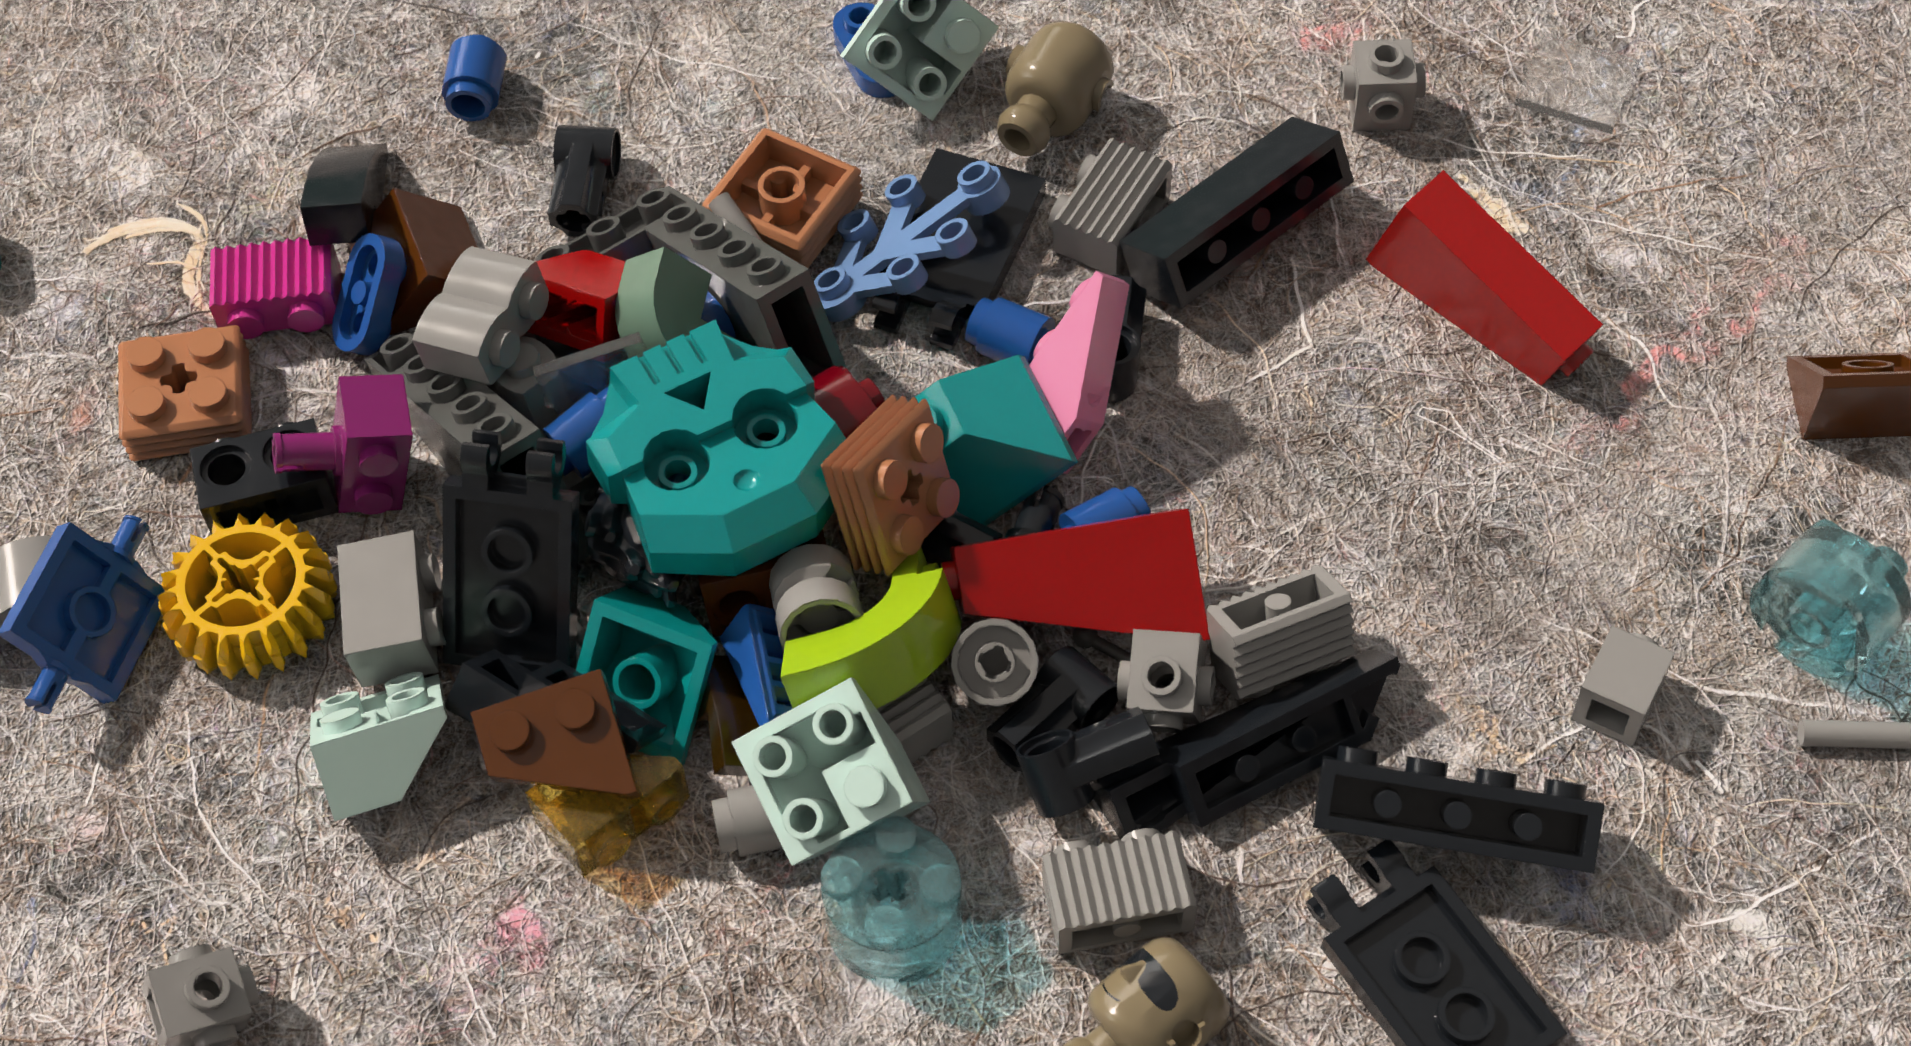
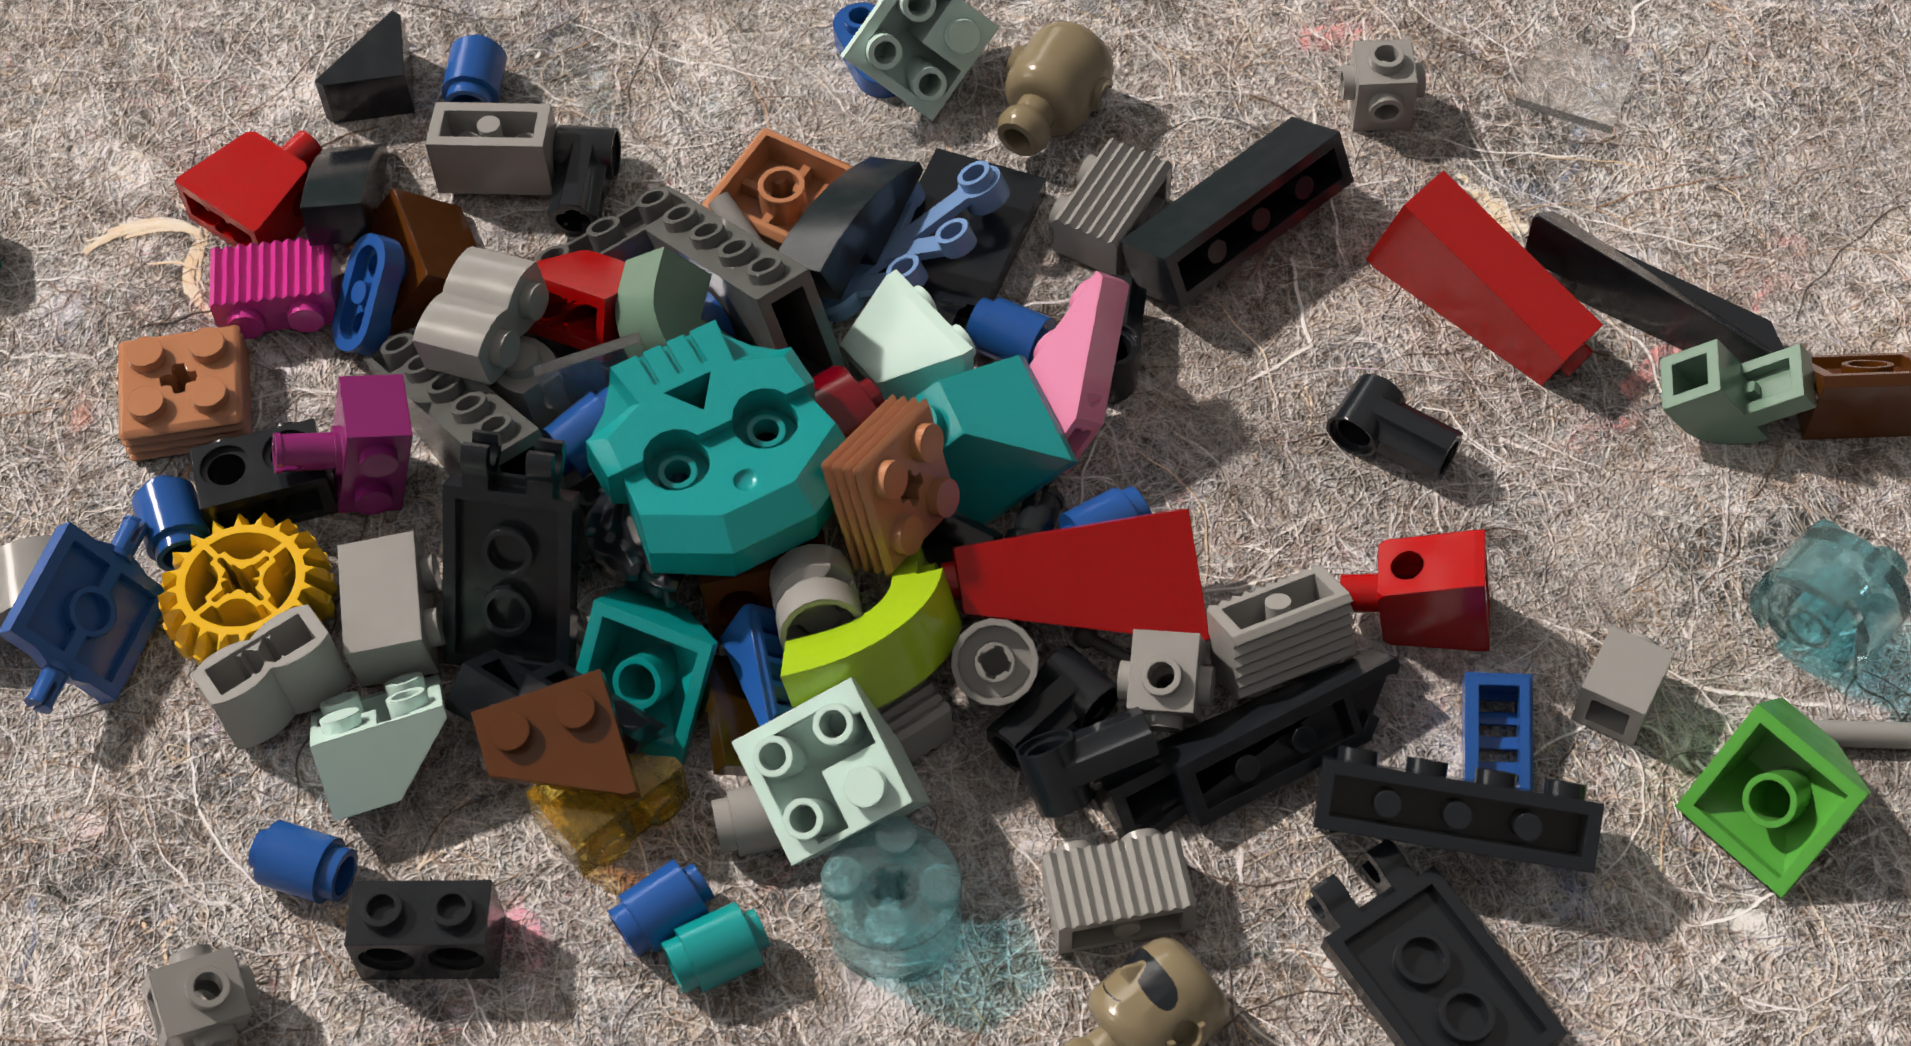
(172, 514): none -> blue brick
(250, 188): none -> red torso
(272, 677): none -> light grey brick
(303, 862): none -> blue brick
(370, 77): none -> black slope
(425, 929): none -> black brick
(492, 148): none -> light grey brick
(659, 905): none -> blue brick
(715, 948): none -> teal brick
(851, 222): none -> black slope
(904, 341): none -> light aqua slope
(1379, 420): none -> black piece
(1429, 591): none -> red torso
(1498, 688): none -> blue slope
(1644, 294): none -> black wedge
(1731, 401): none -> sand green brick
(1776, 794): none -> bright green slope

